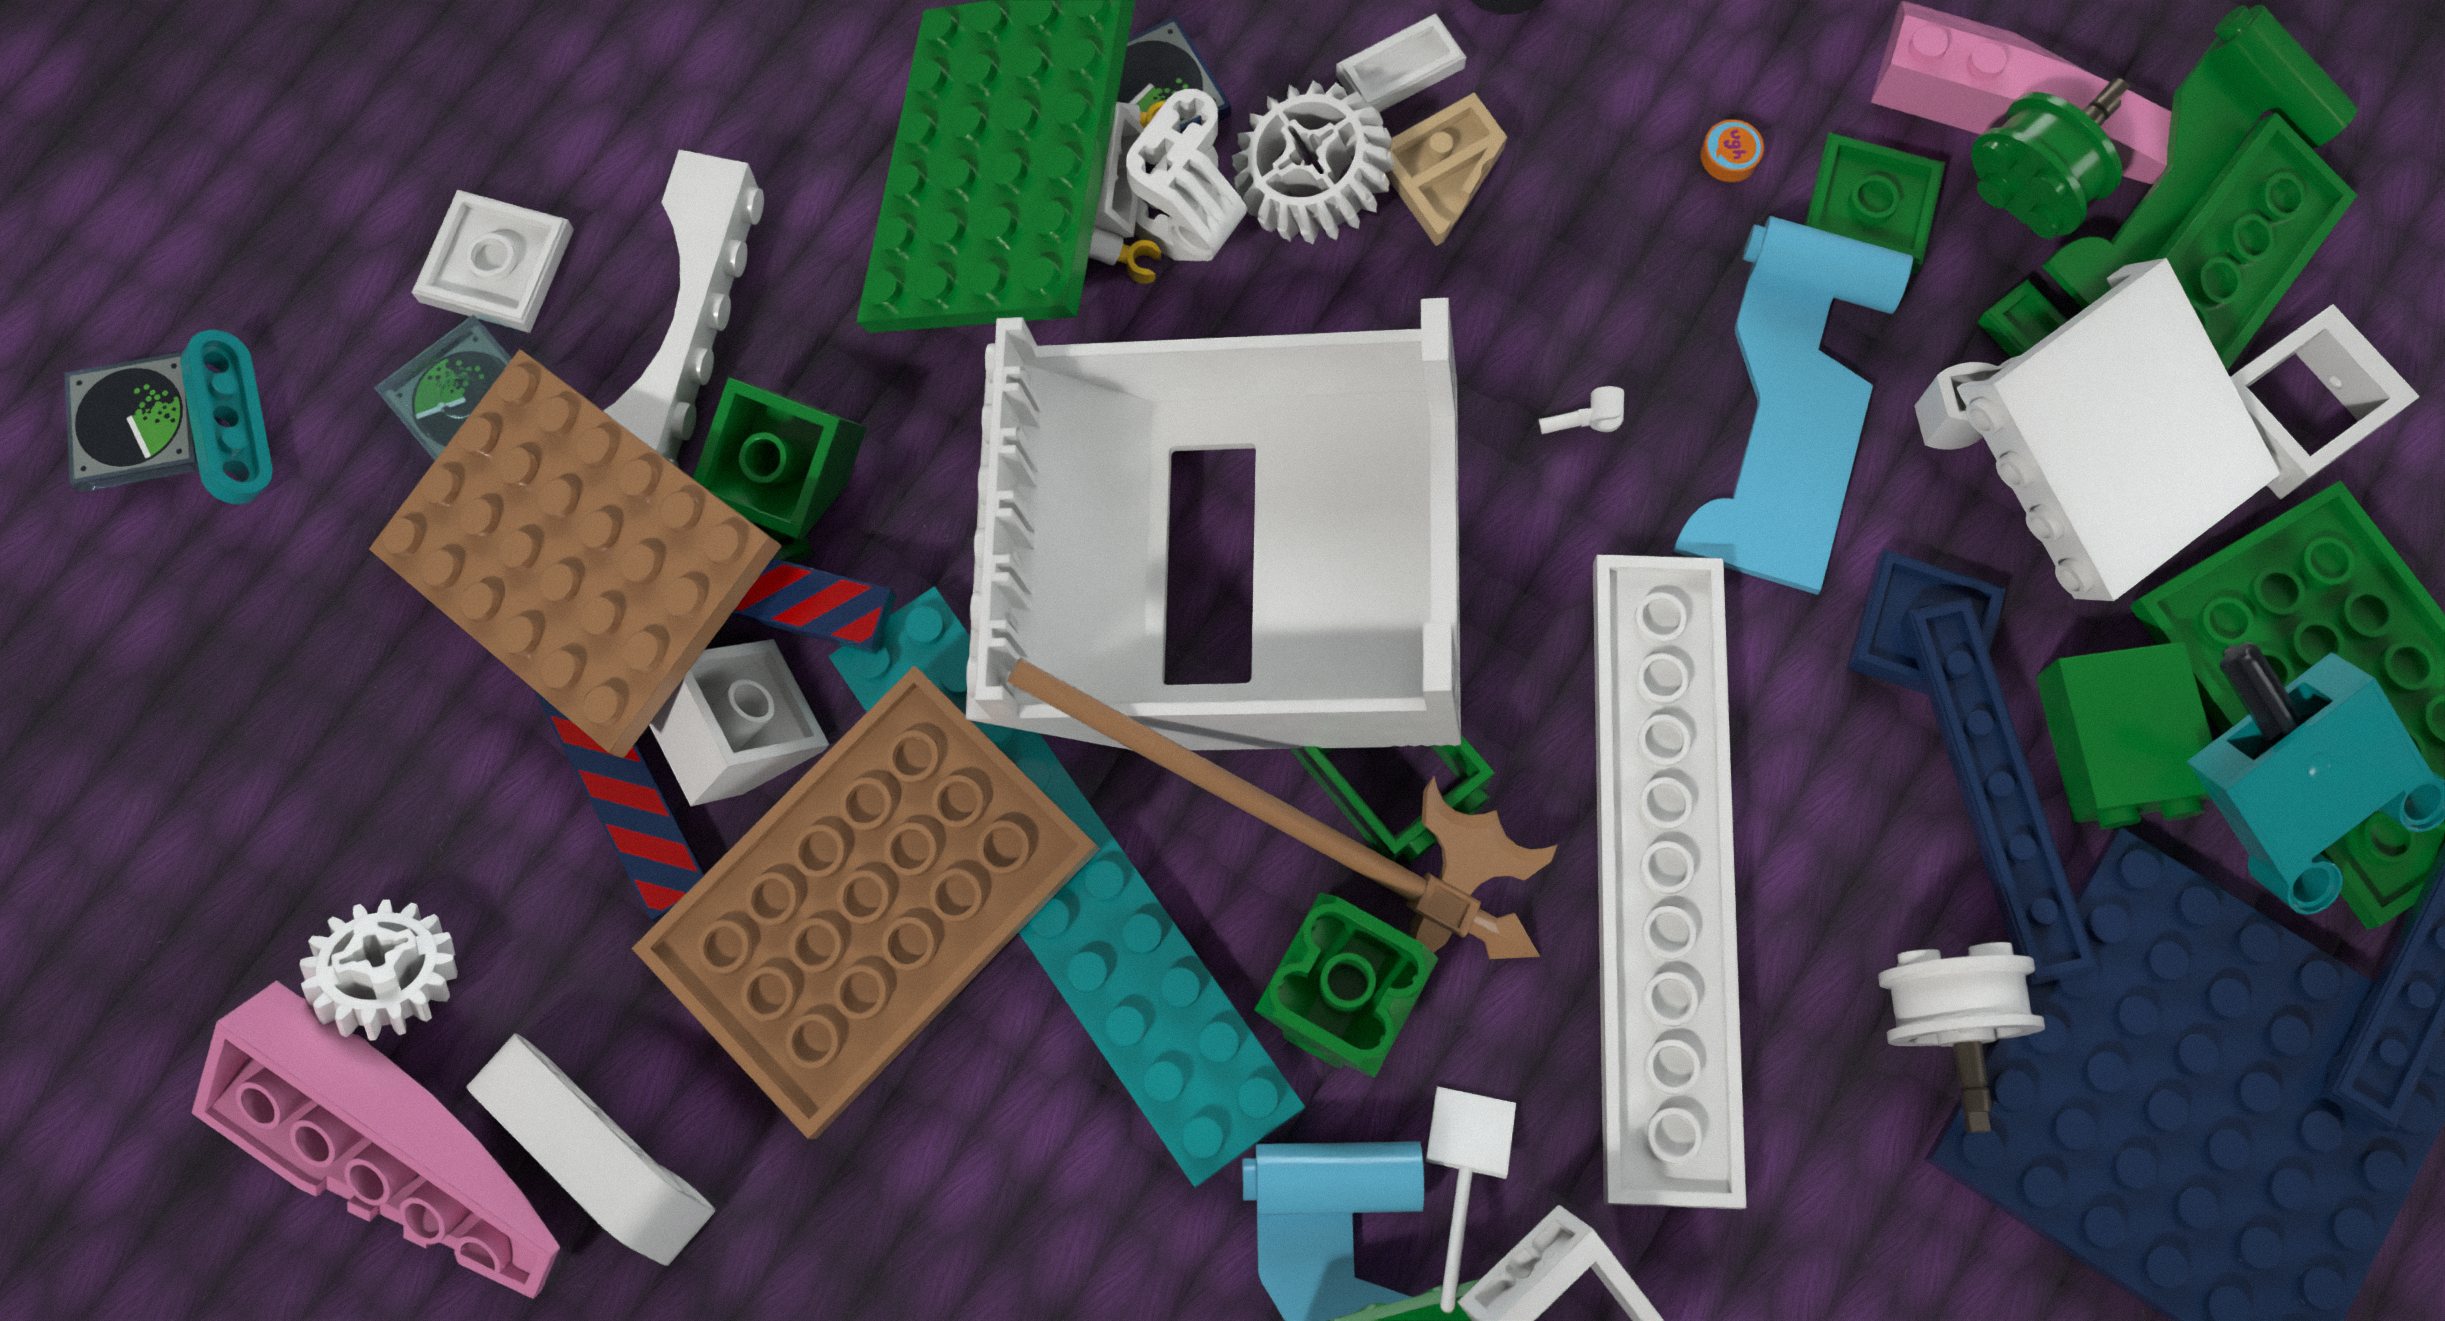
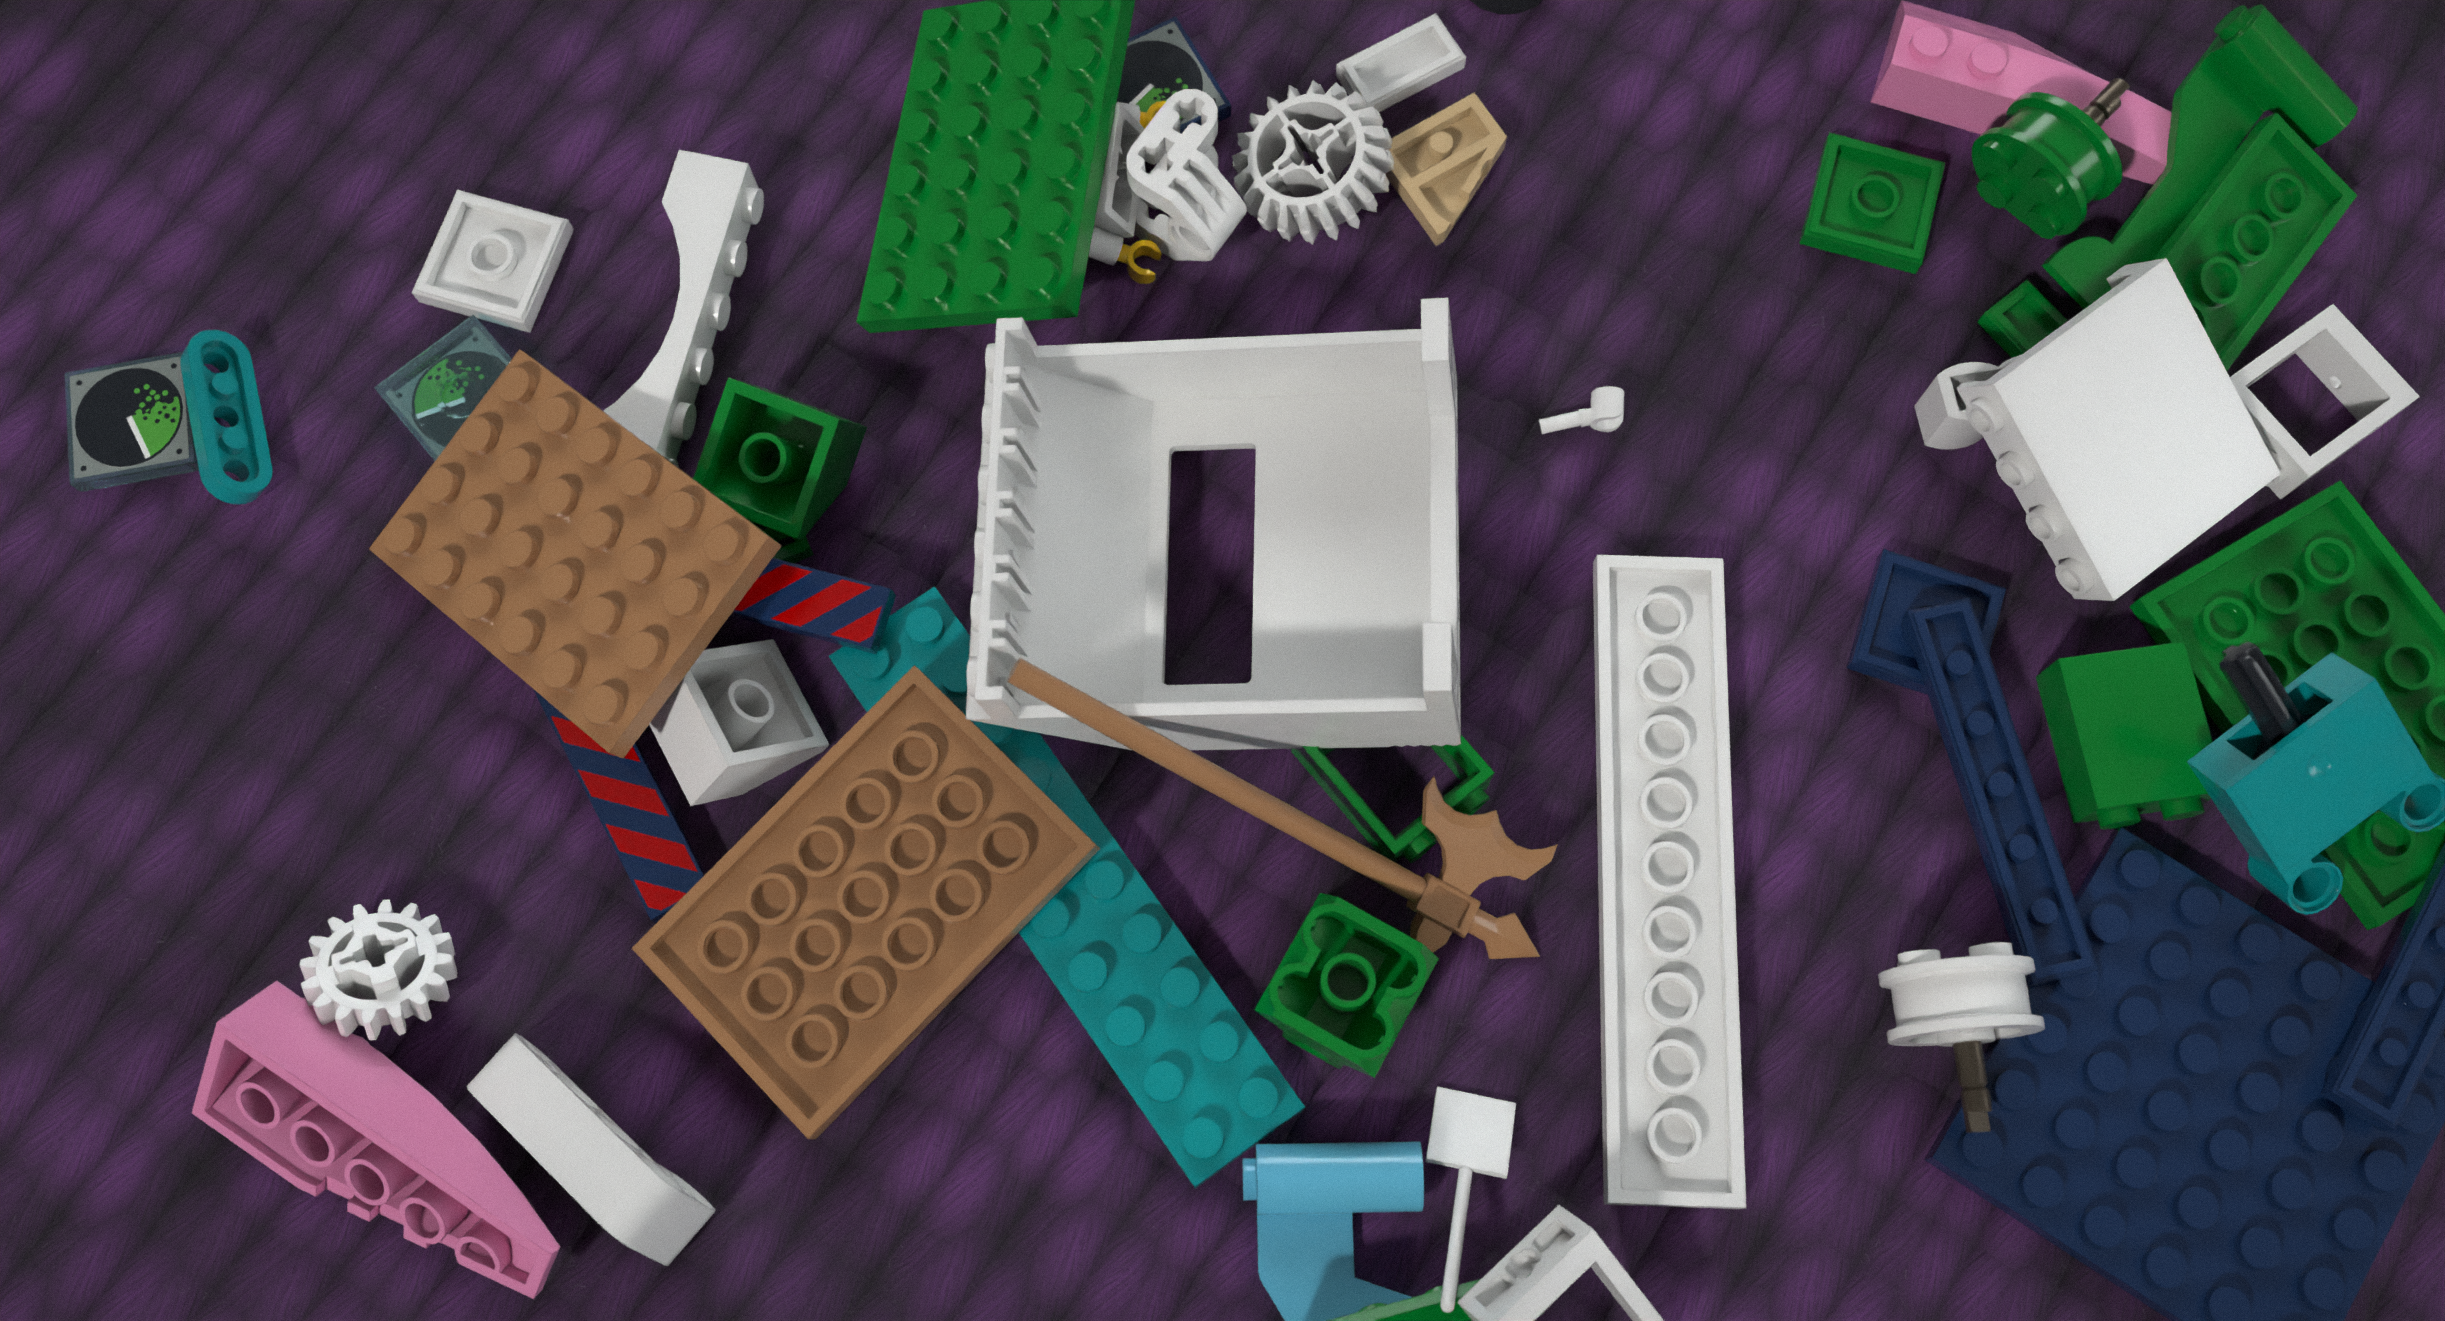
(1732, 150): orange tile -> none
(1806, 404): medium azure door -> none

